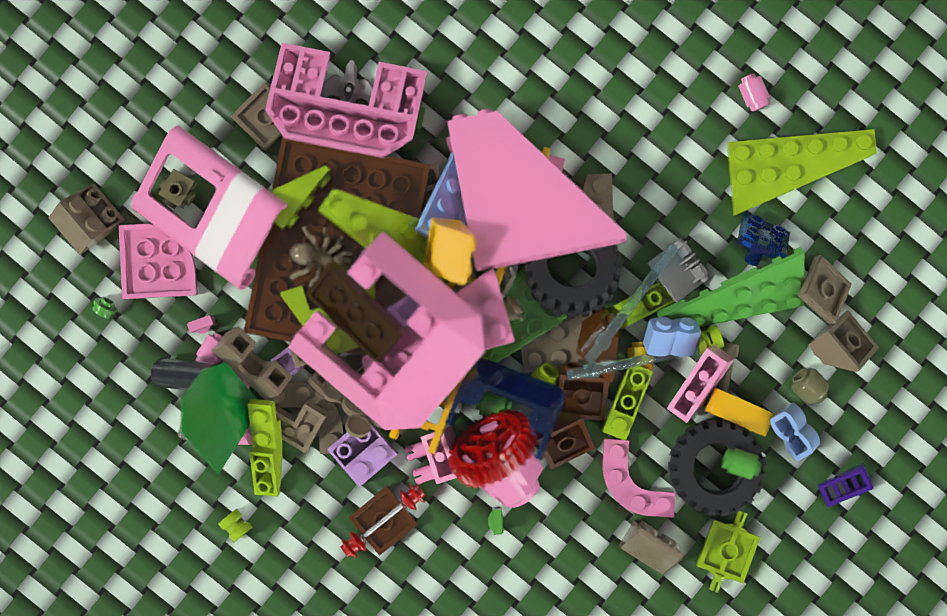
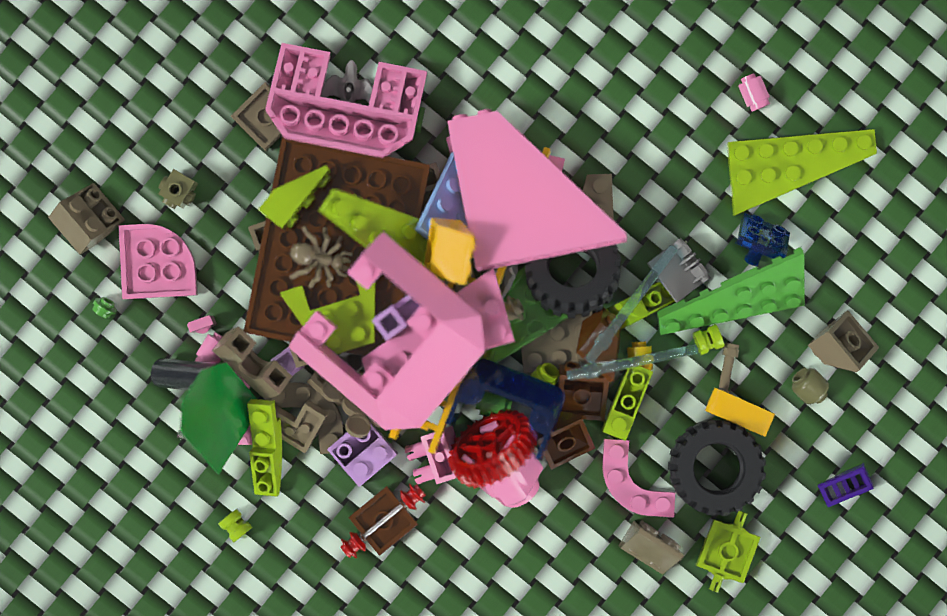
(234, 219): bright pink piece -> none
(355, 312): dark brown tile -> none
(495, 521): bright green tile -> none
(671, 337): light blue brick -> none
(700, 383): bright pink brick -> none
(741, 463): bright green brick -> none
(792, 427): light blue brick -> none
(825, 289): dark tan plate -> none

